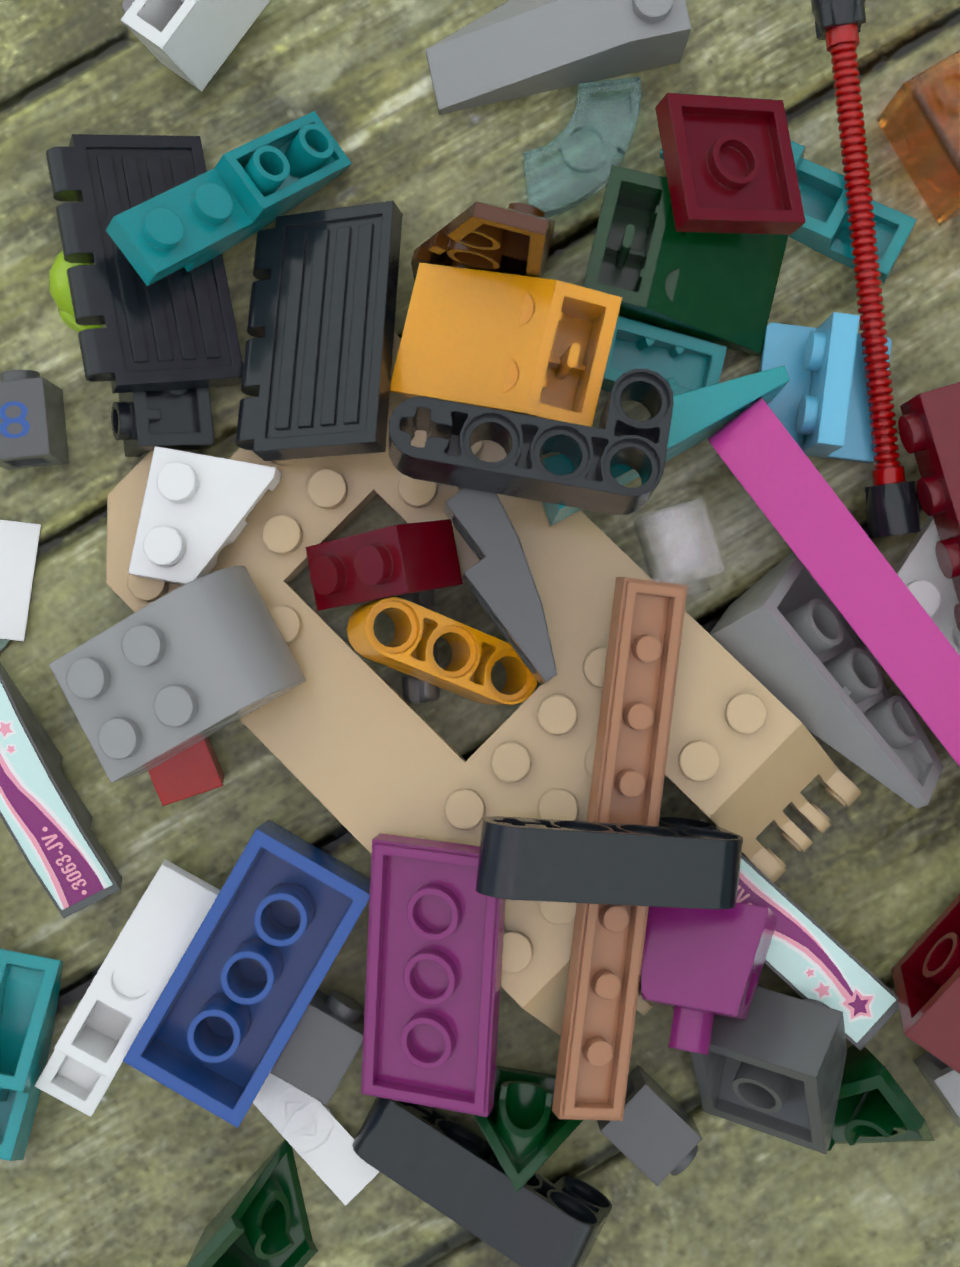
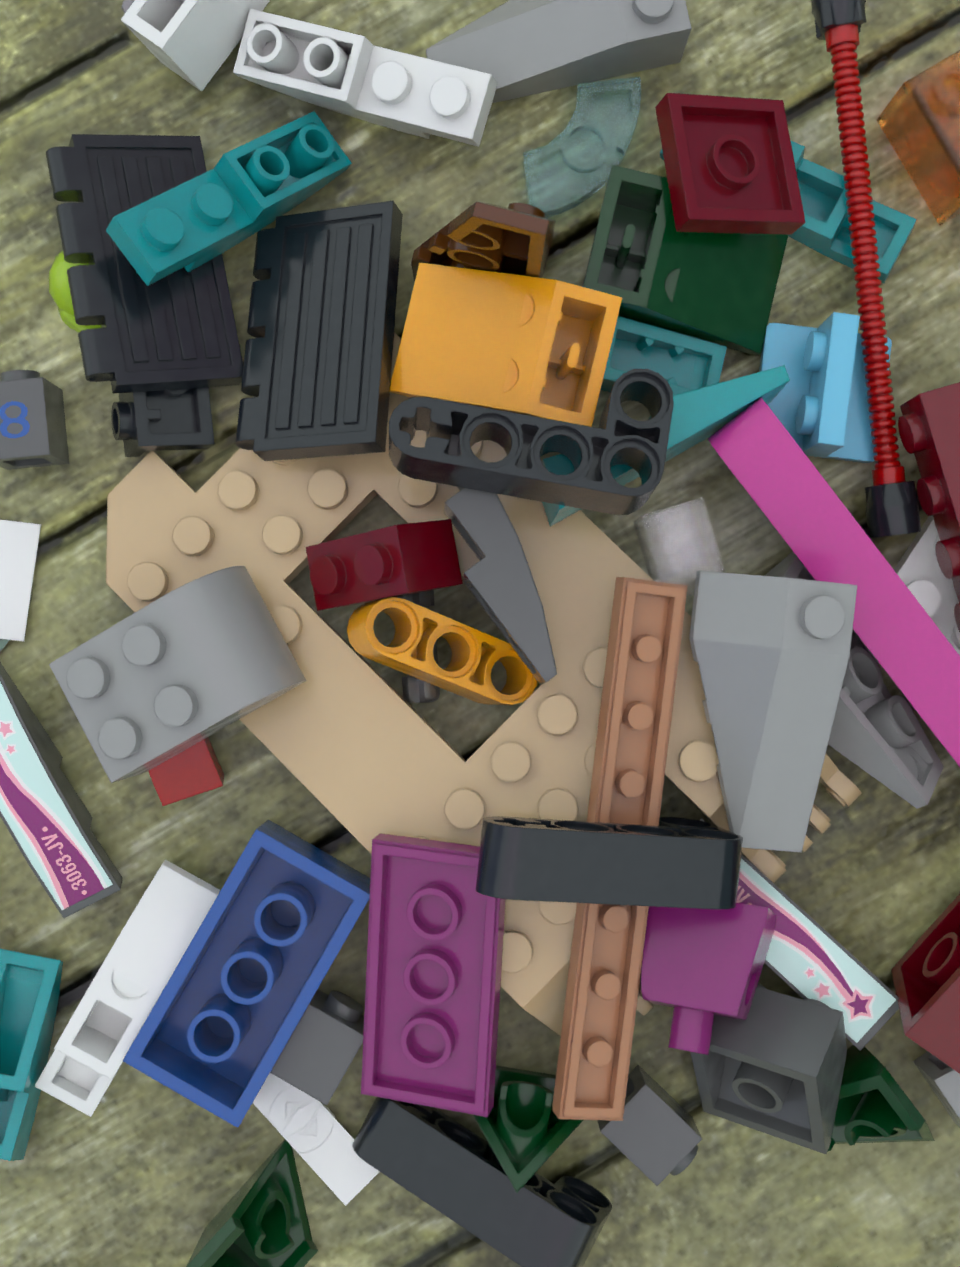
(193, 512): white wing -> none
(365, 80): none -> white slope
(771, 685): none -> light grey wedge

